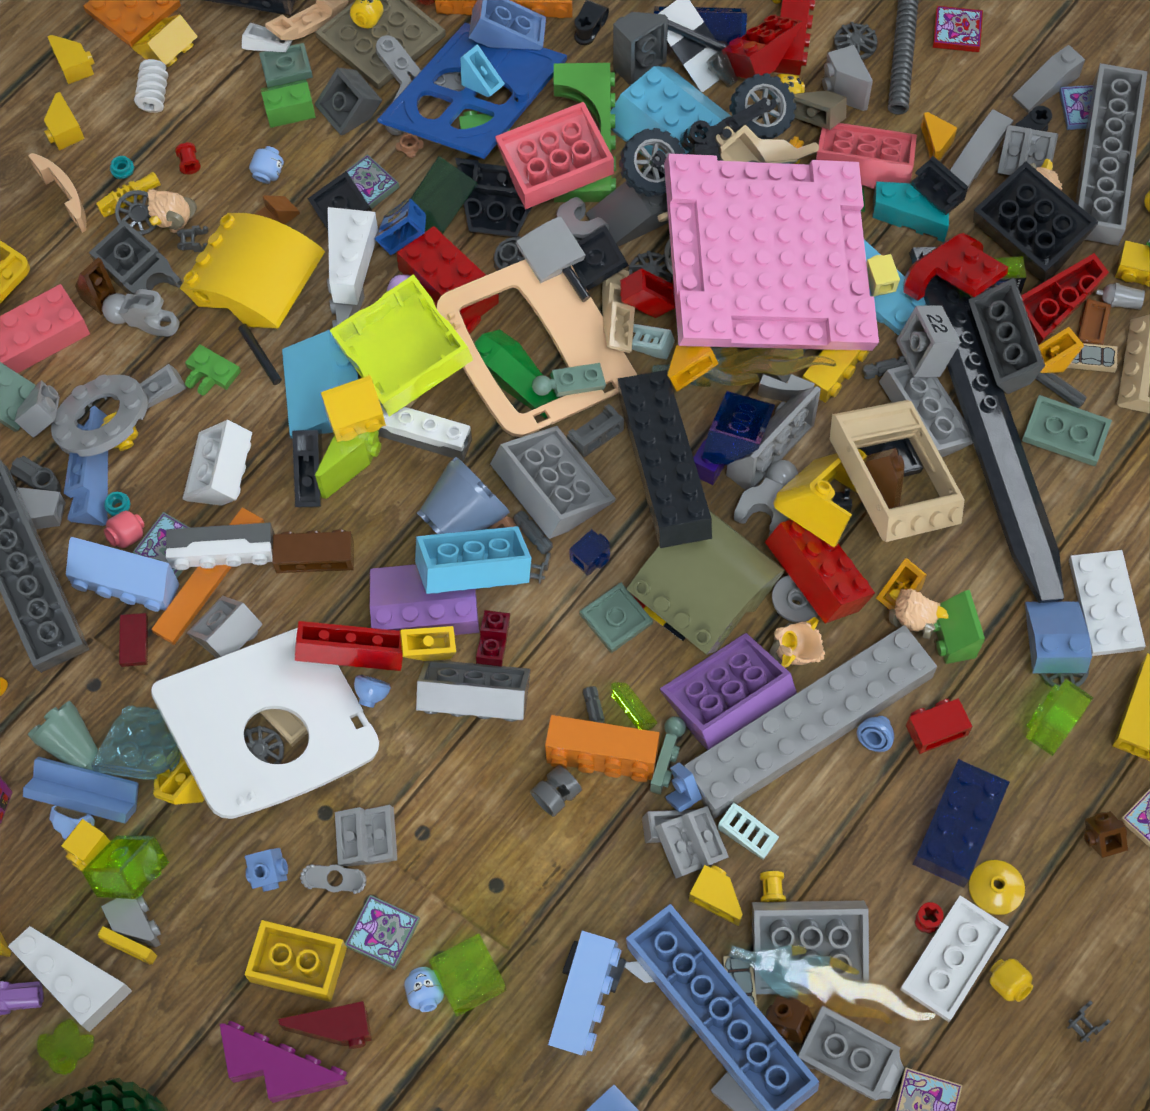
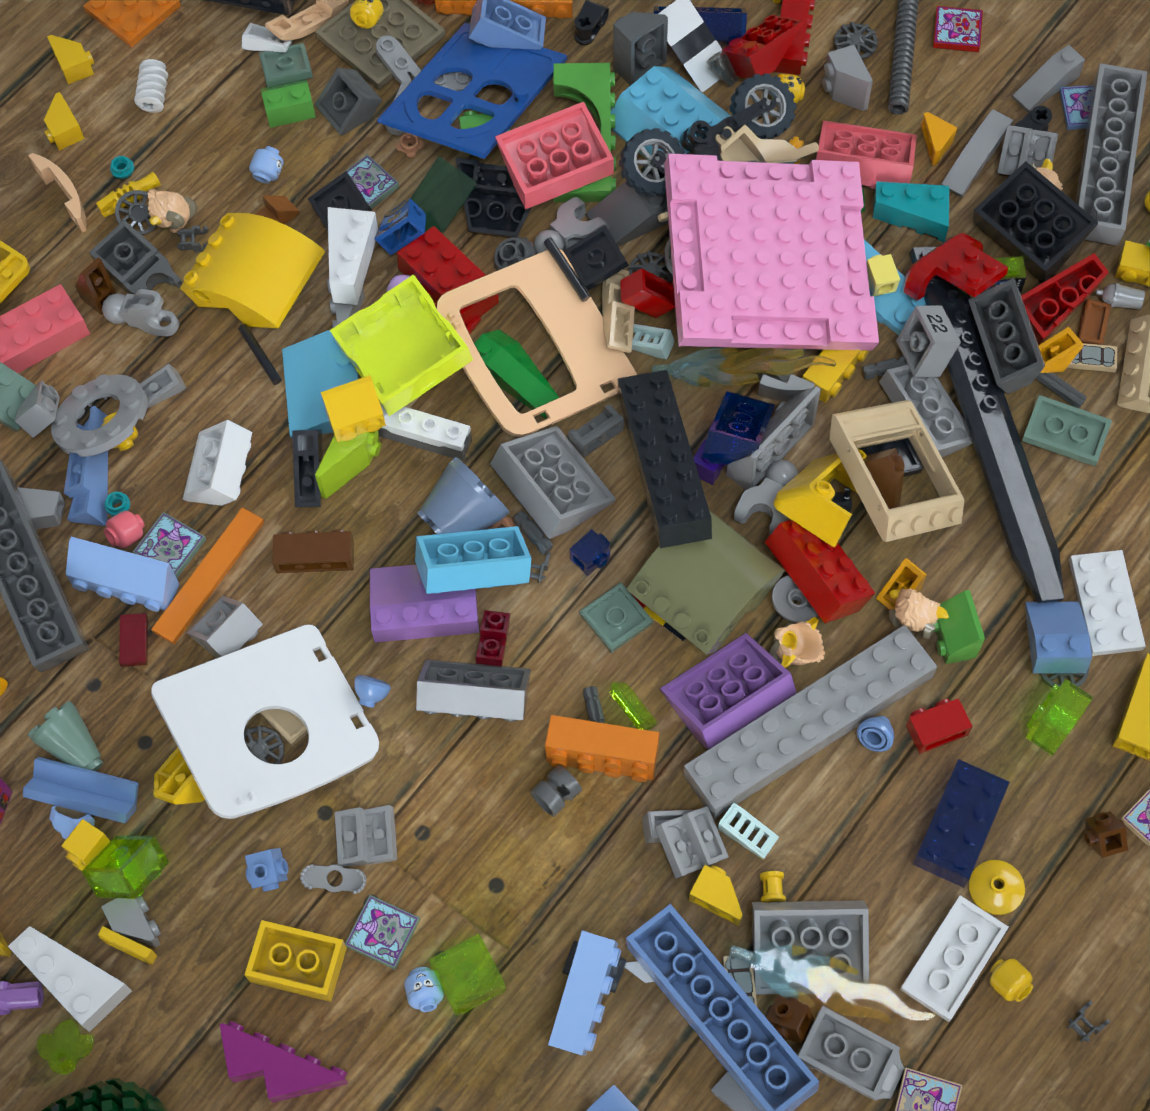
(34, 475): dark grey piece -> none
(137, 746): clear light blue plate -> none
(166, 40): yellow slope -> none
(187, 157): red bush -> none
(212, 367): bright green hinge -> none
(219, 545): piece -> none
(337, 1025): dark red slope -> none
(348, 646): red brick -> none
(428, 643): yellow slope -> none
(479, 73): medium azure slope -> none
(550, 249): light grey slope -> none
(571, 380): sand green plate -> none
(674, 728): sand green plate -> none
(686, 789): medium blue bracket -> none
(689, 364): light orange slope -> none
(695, 36): black bar -> none
(820, 108): dark tan slope -> none
(929, 909): red bush -> none
(939, 186): black hinge -> none

